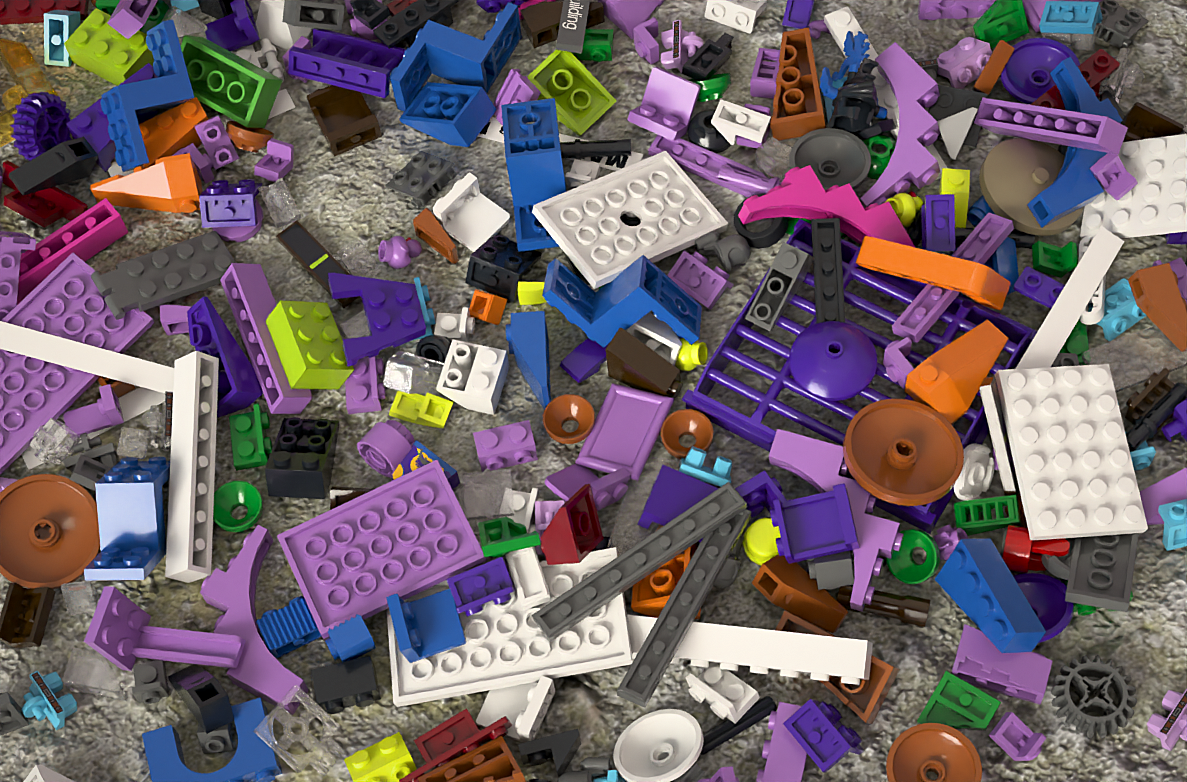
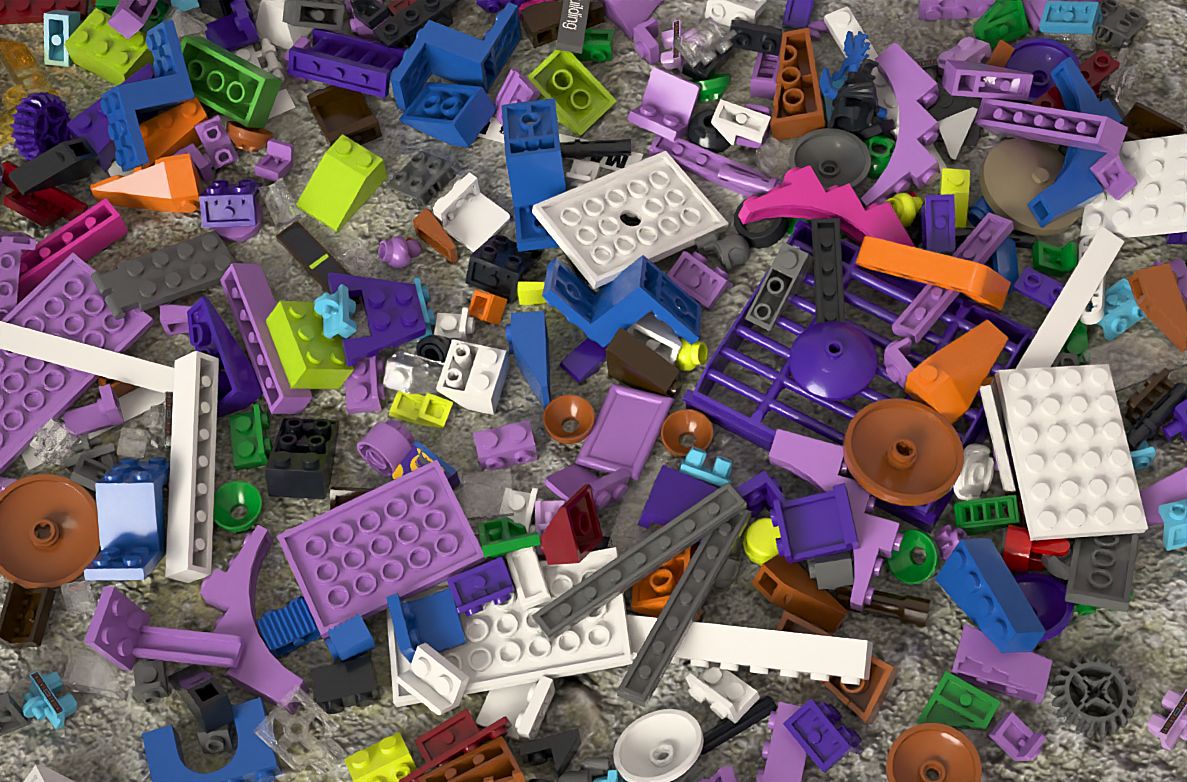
(336, 313): none -> medium azure hips
(342, 183): none -> lime slope
(434, 680): none -> white bracket
(703, 42): none -> clear bracket
(756, 37): none -> black bracket
(985, 81): none -> medium lavender slope

